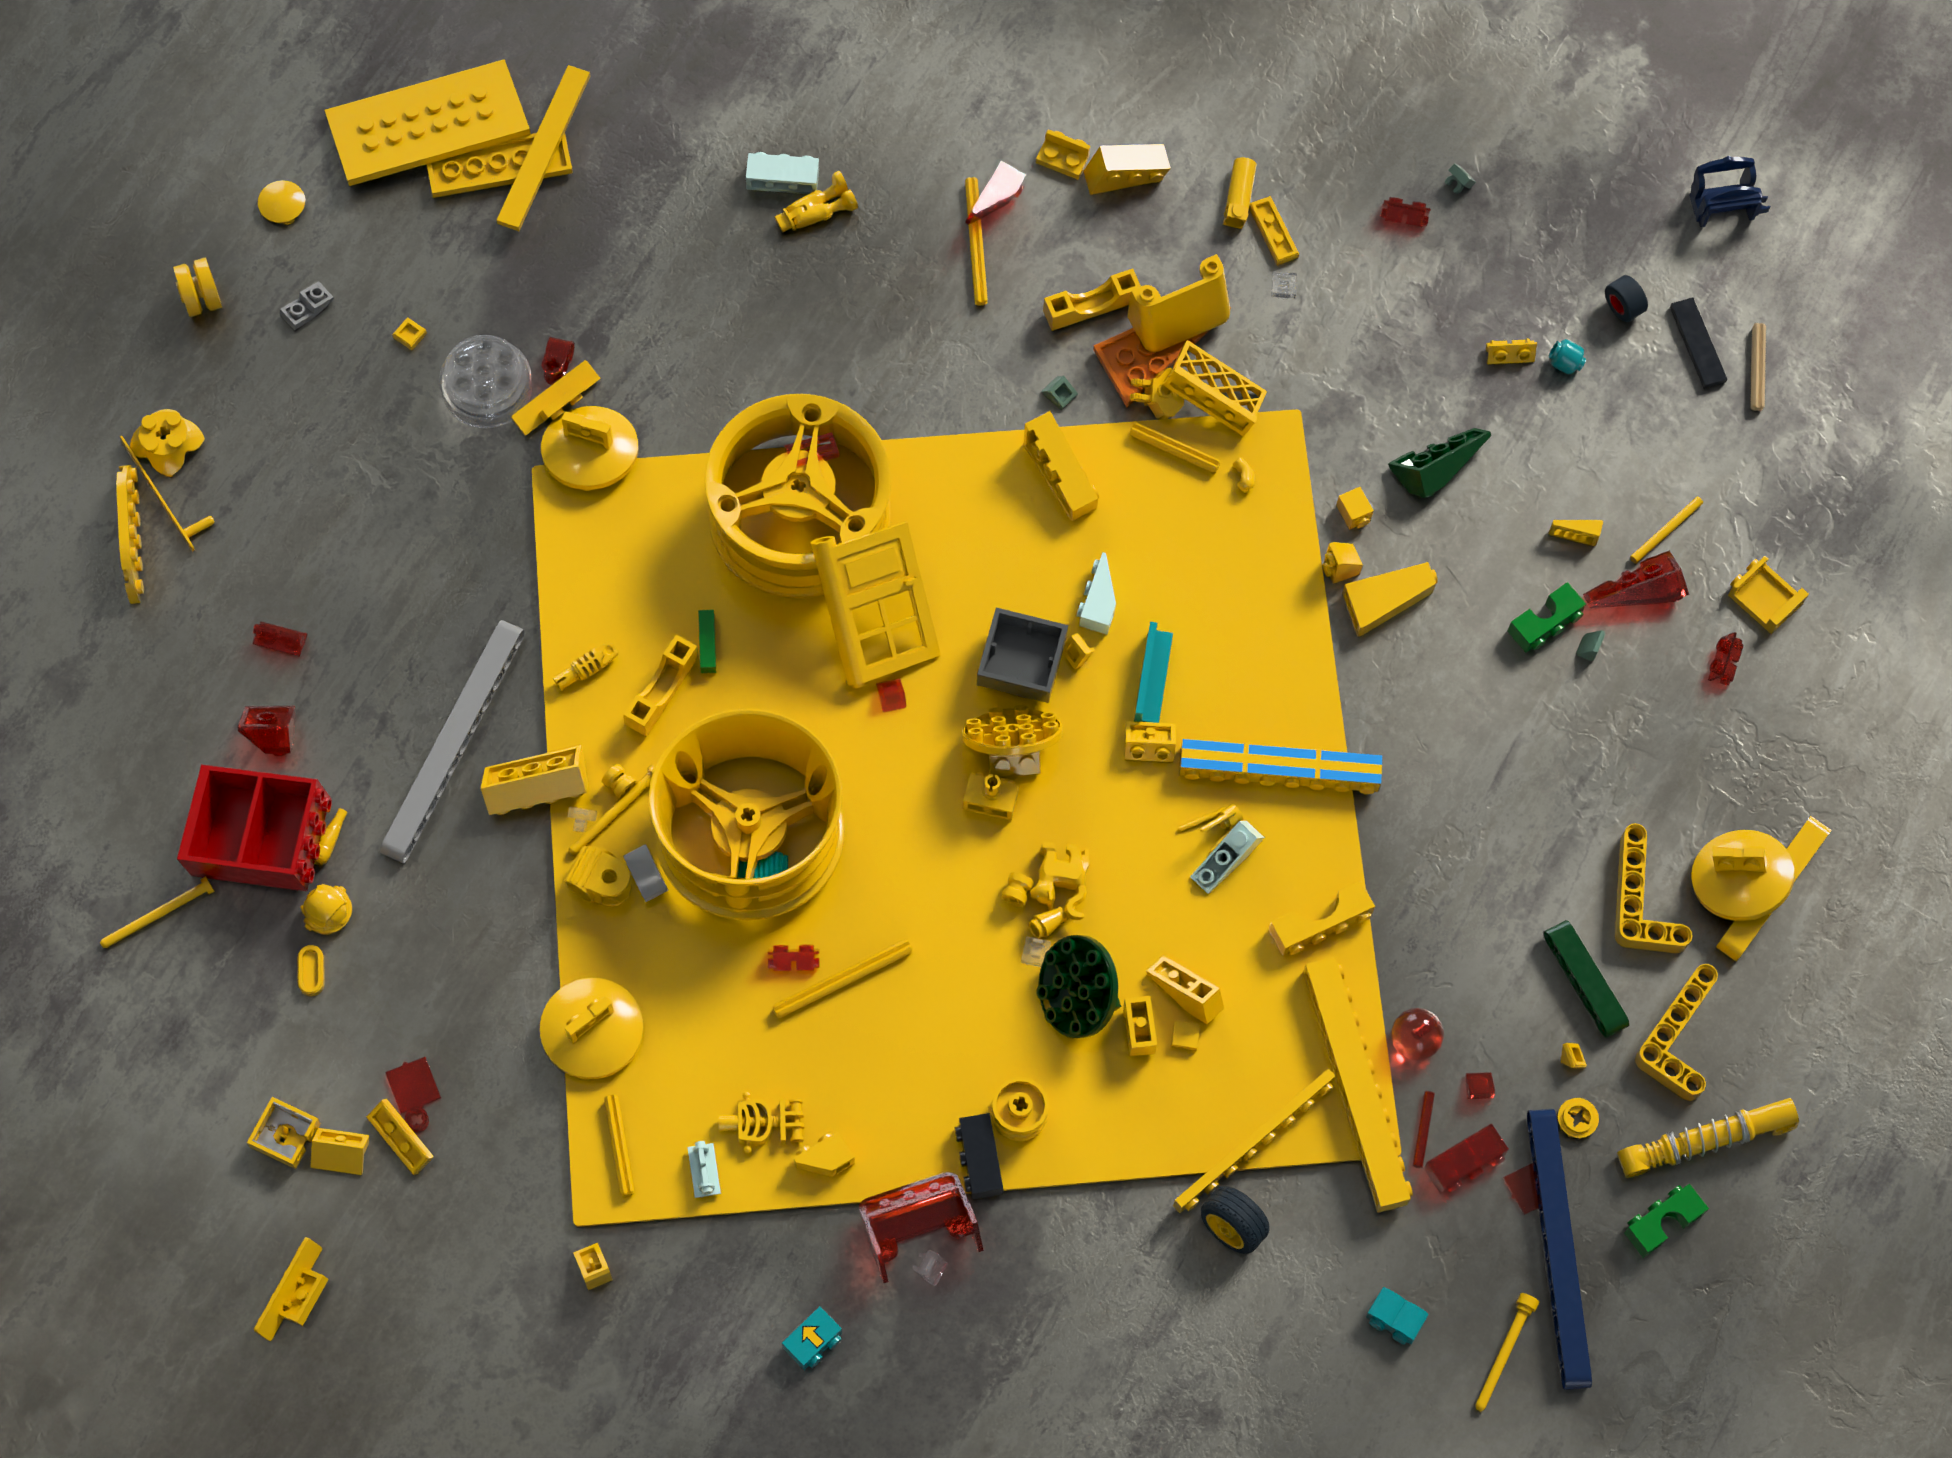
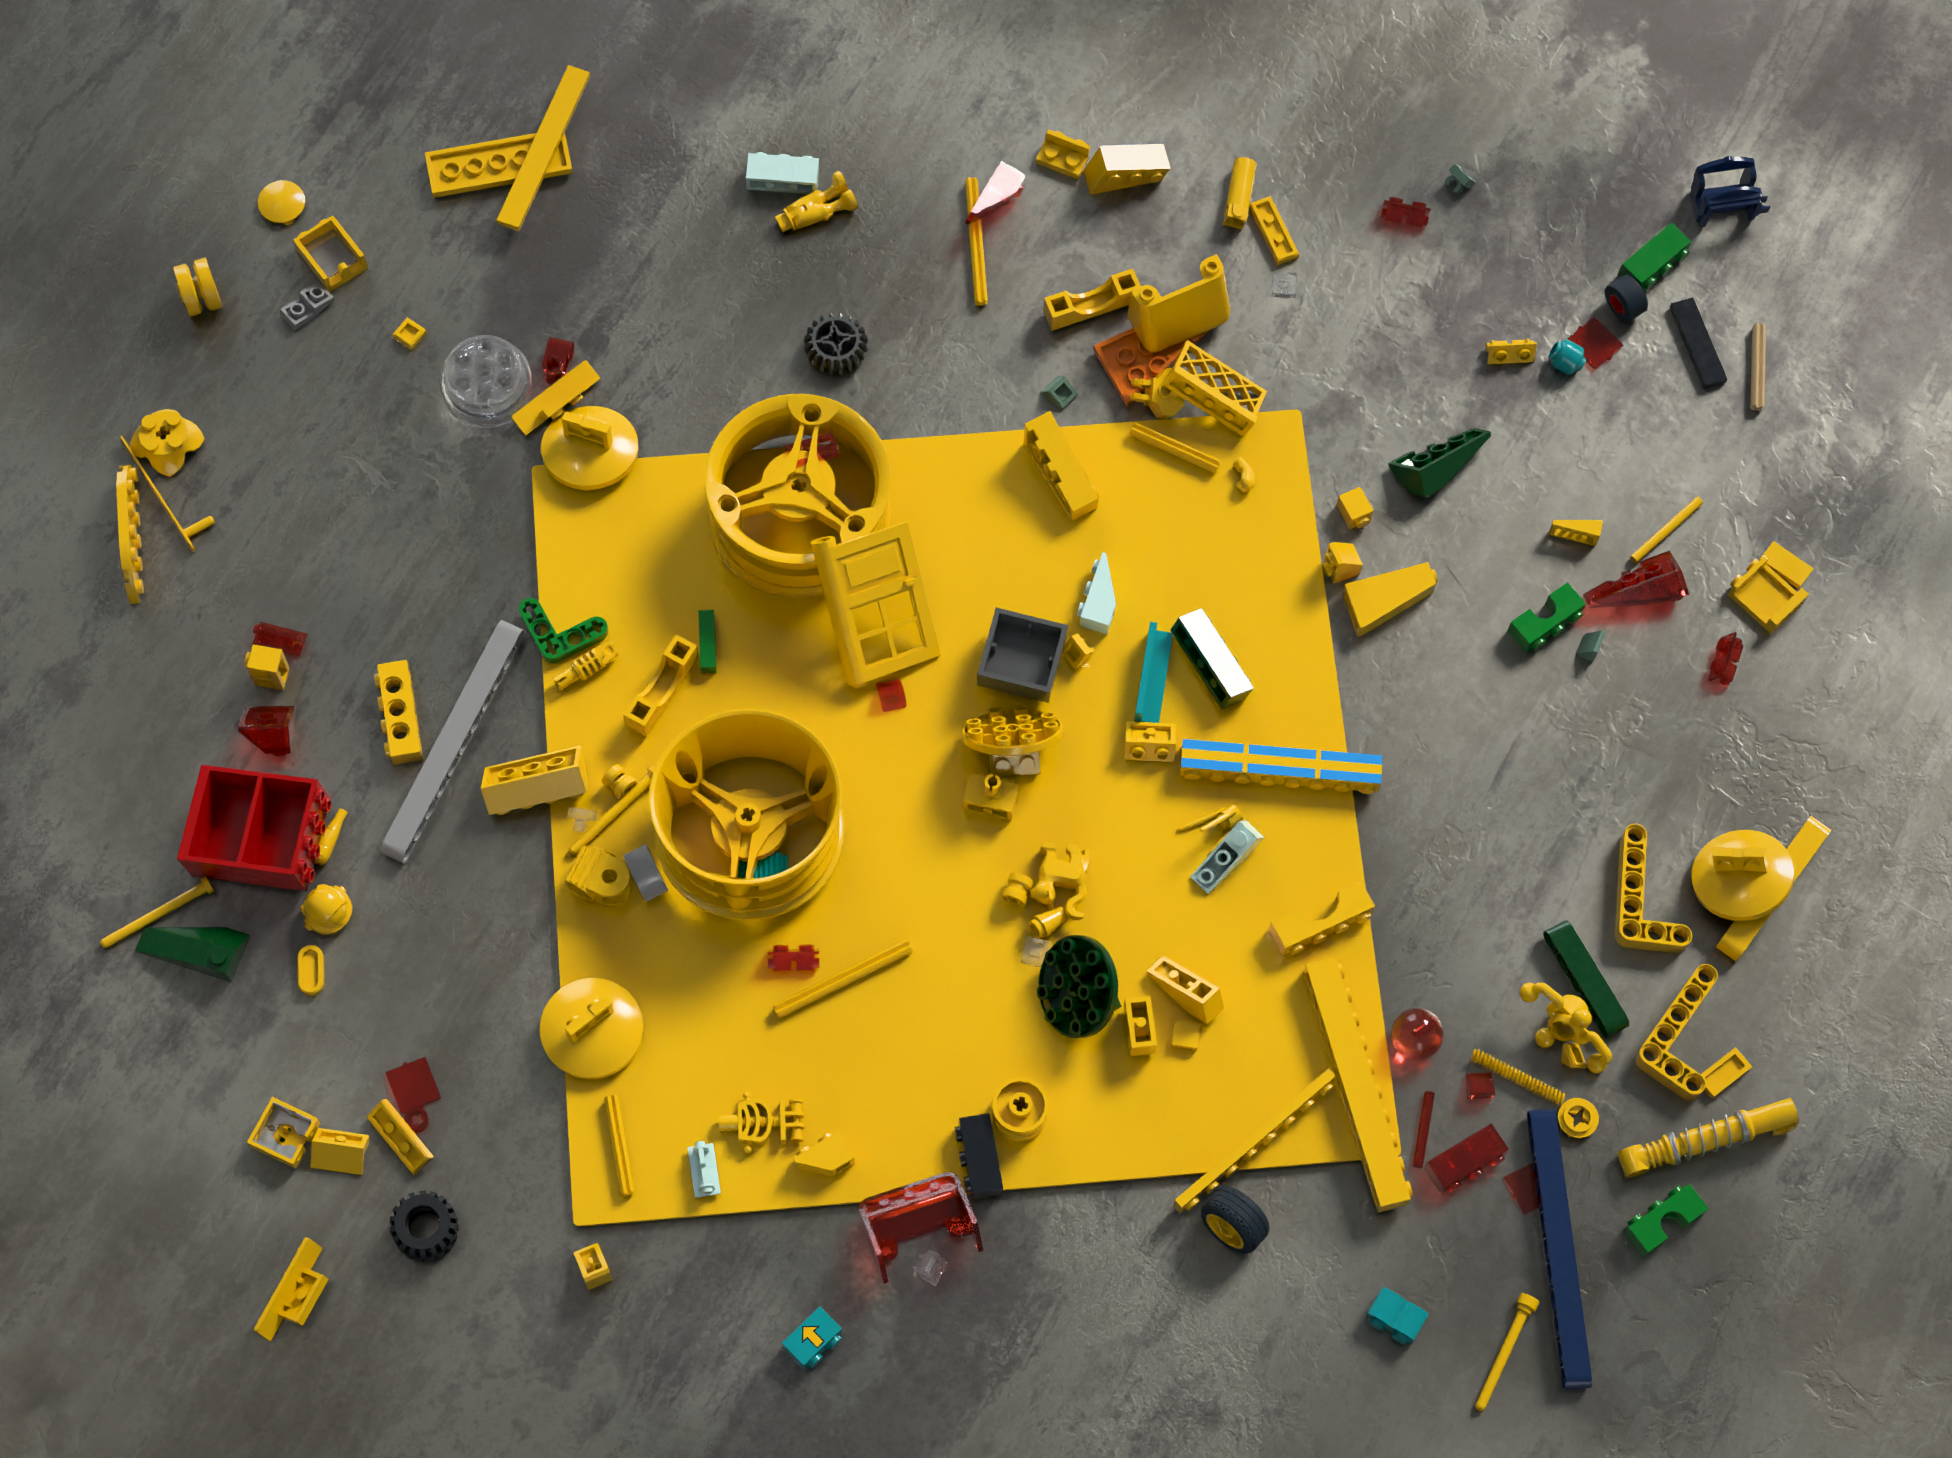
(201, 949): none -> dark green wedge
(267, 667): none -> yellow brick
(330, 253): none -> window
(398, 675): none -> yellow brick
(416, 1206): none -> black tyre
(427, 122): yellow plate -> none
(560, 640): none -> green beam
(853, 337): none -> dark grey gear
(1212, 658): none -> brick
(1488, 1061): none -> yellow piece
(1567, 1022): none -> yellow wheel
(1597, 342): none -> clear red piece
(1656, 256): none -> green brick
(1725, 1072): none -> yellow tile
(1787, 565): none -> yellow tile

